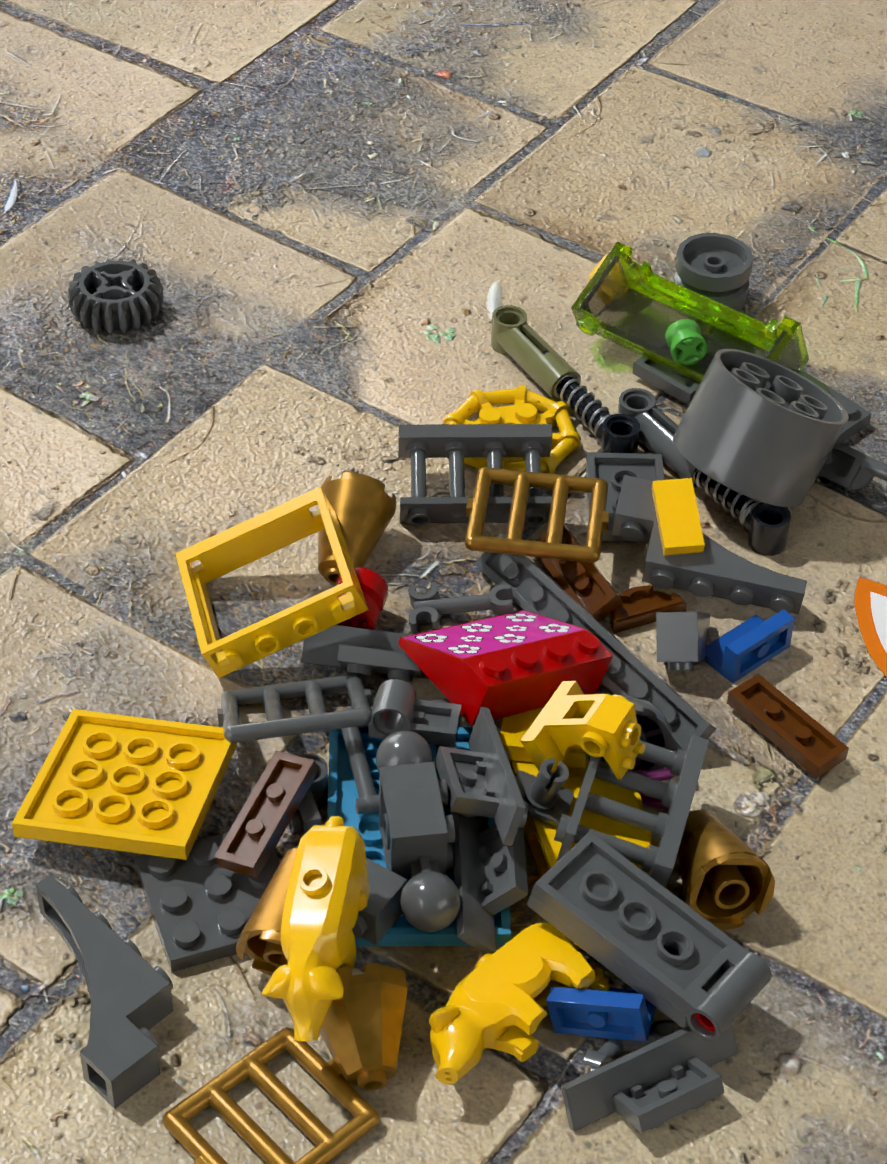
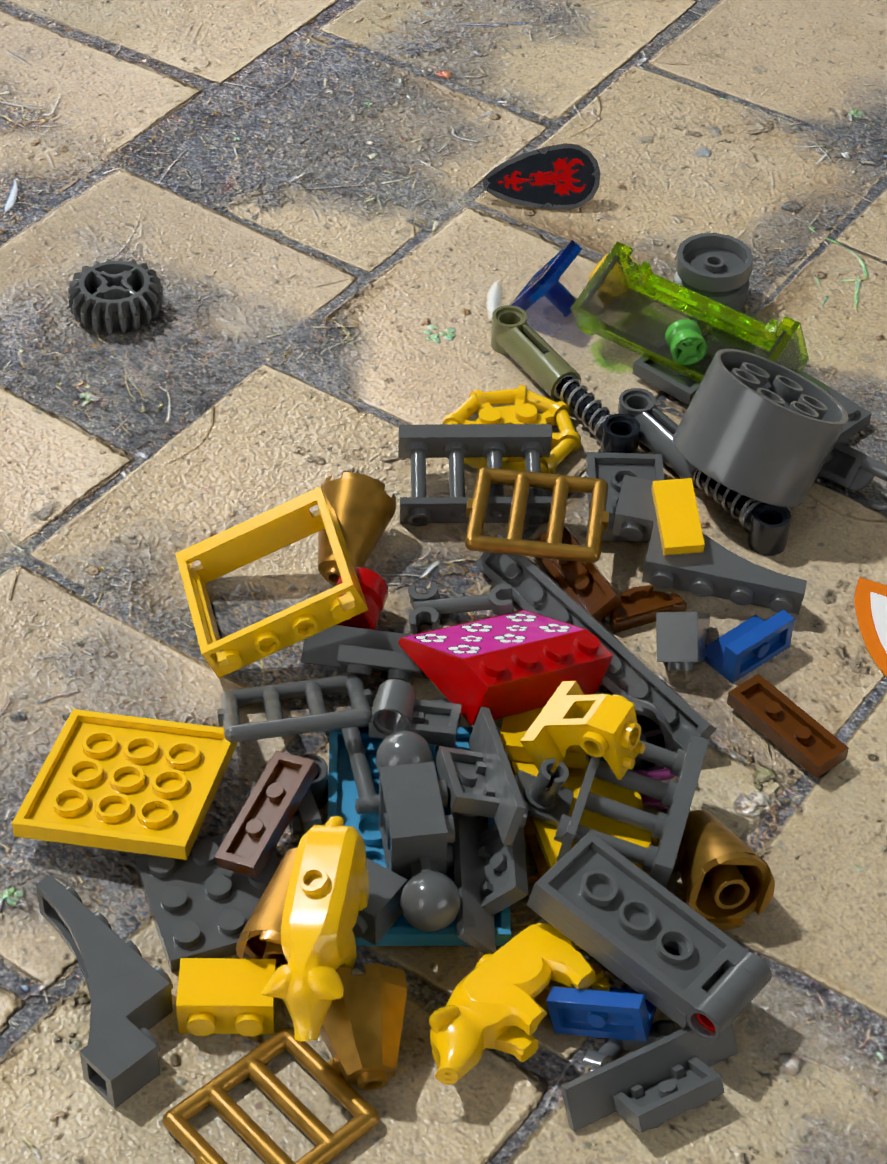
(225, 996): none -> yellow brick
(546, 178): none -> shield
(546, 282): none -> clear blue tile

